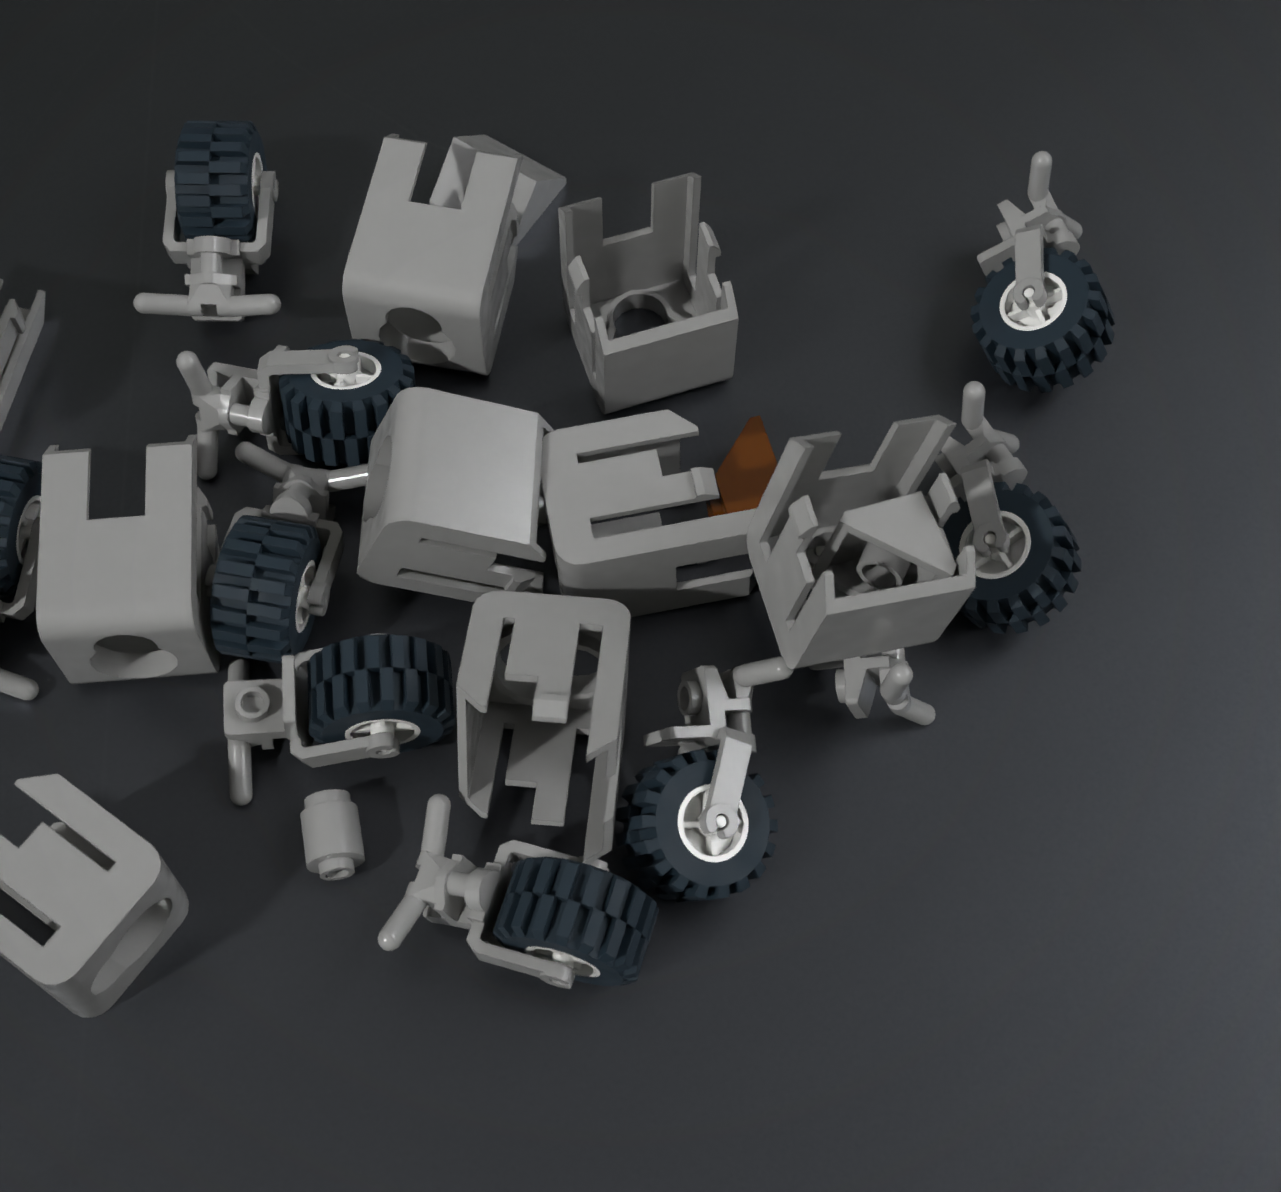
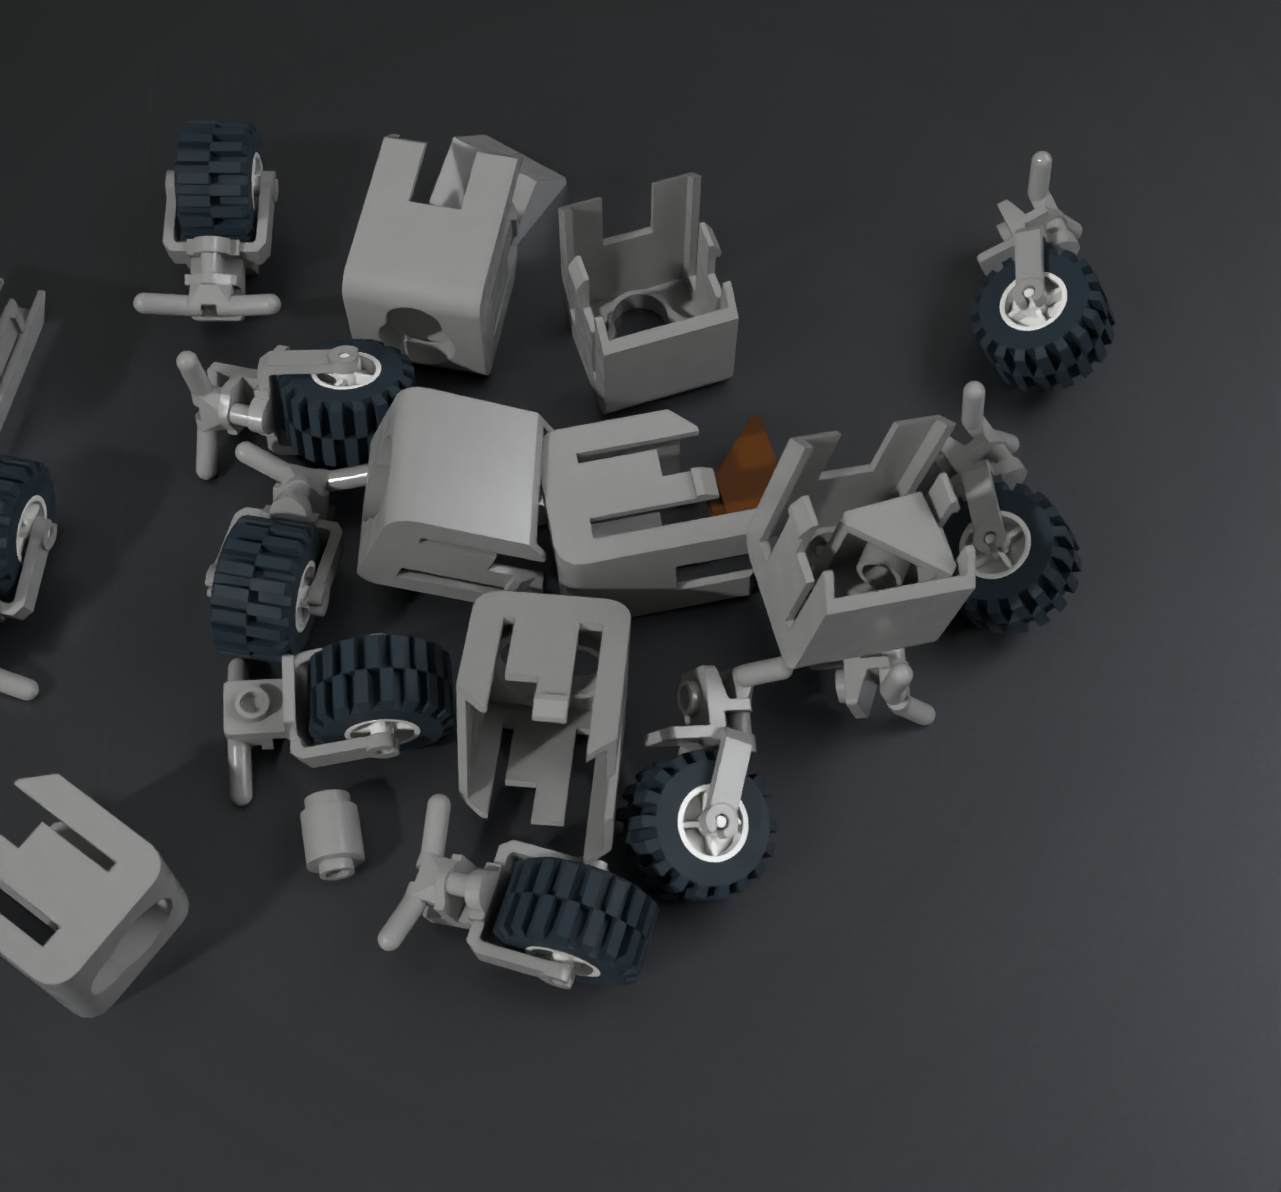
(126, 590): light grey piece -> none

